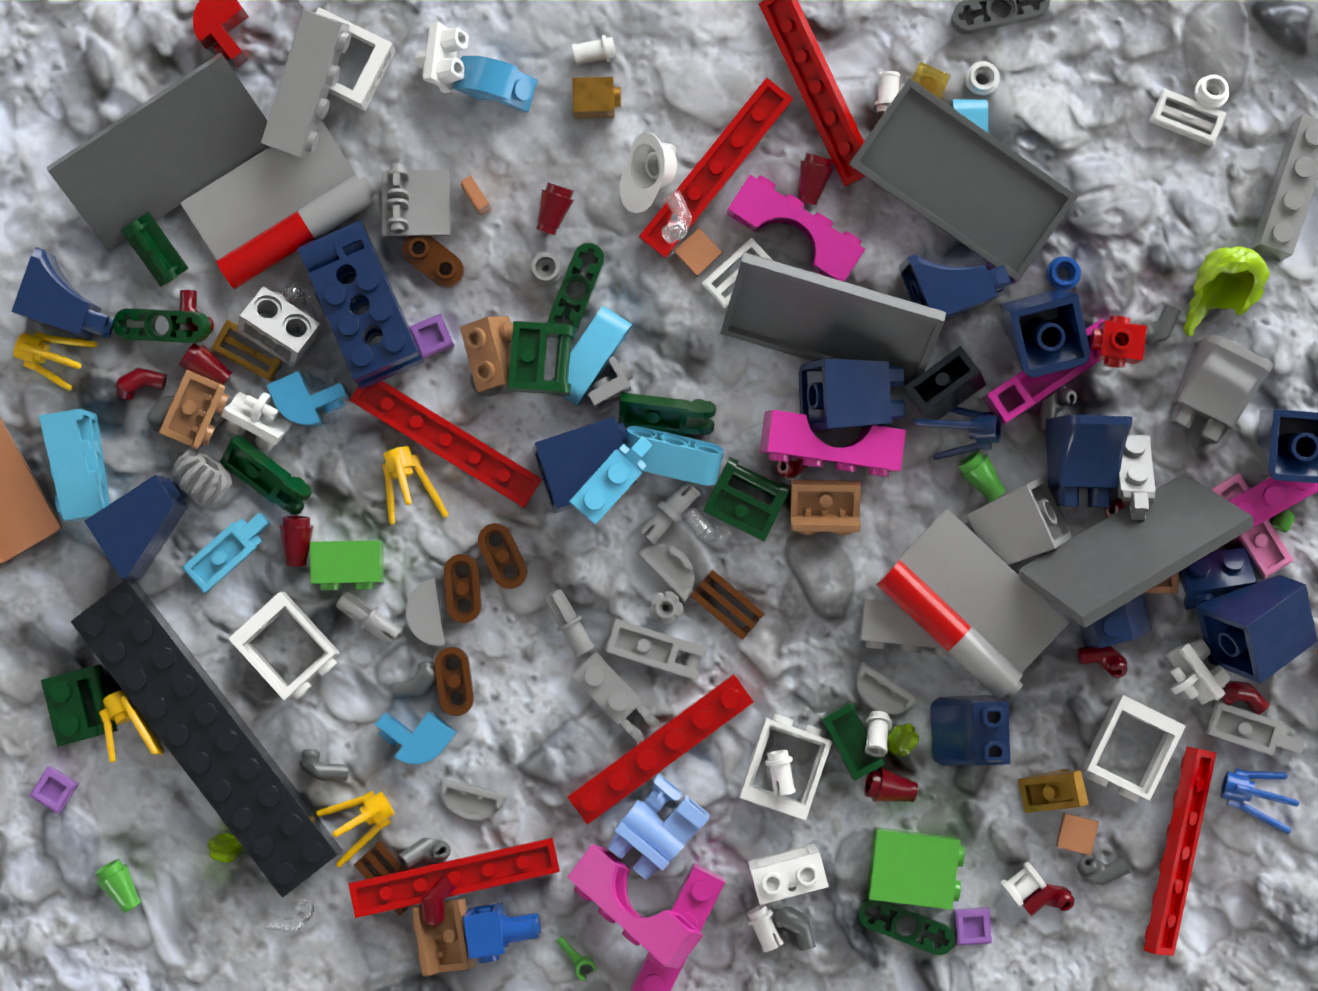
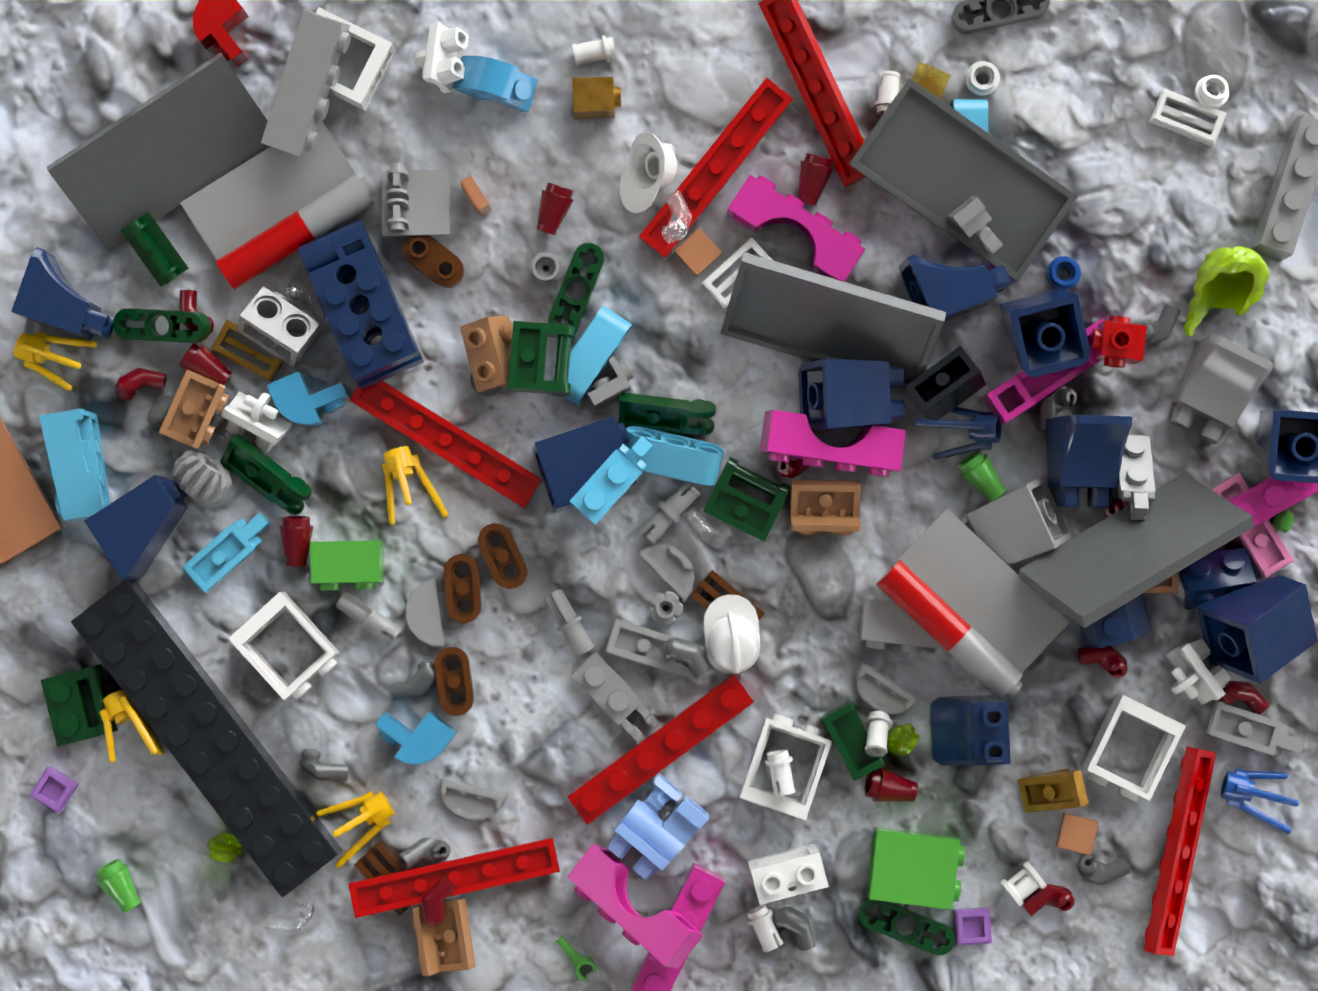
(431, 336): medium lavender tile -> none
(491, 931): blue brick -> none
(685, 651): none -> dark grey arm
(731, 634): none -> white piece
(972, 219): none -> light grey piece

